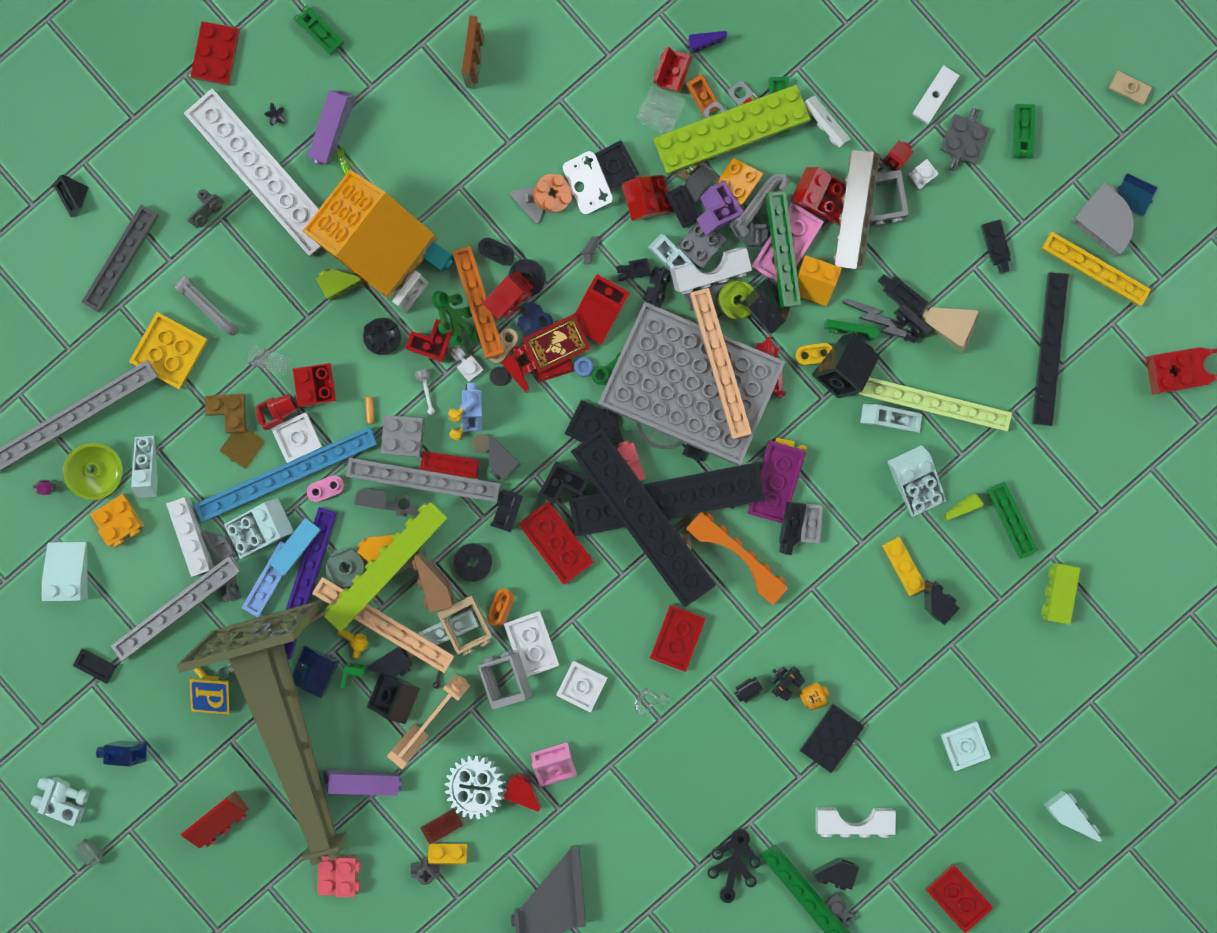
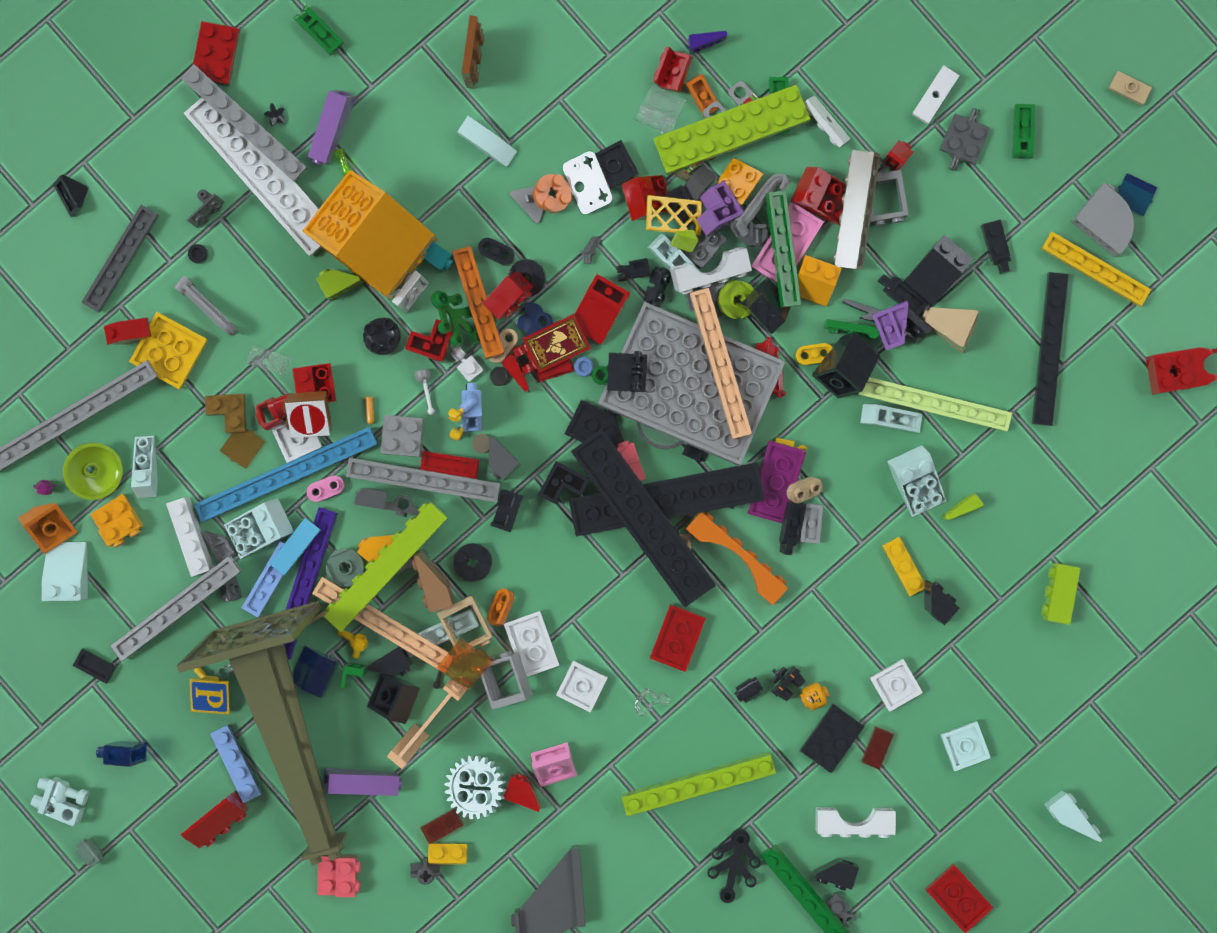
(47, 526): none -> orange slope
(127, 331): none -> red slope
(198, 254): none -> black tile
(236, 763): none -> light blue plate
(244, 123): none -> light grey plate
(307, 414): none -> piece
(464, 663): none -> clear orange slope
(486, 141): none -> light aqua slope
(556, 542): red plate -> none
(627, 372): none -> black hinge
(651, 213): none -> yellow window
(685, 240): none -> lime slope
(698, 783): none -> lime brick
(807, 487): none -> tan plate
(877, 747): none -> clear red plate
(892, 324): none -> medium lavender wing
(895, 685): none -> white plate
(923, 174): white brick -> none
(938, 270): none -> black slope
(1012, 520): green plate -> none

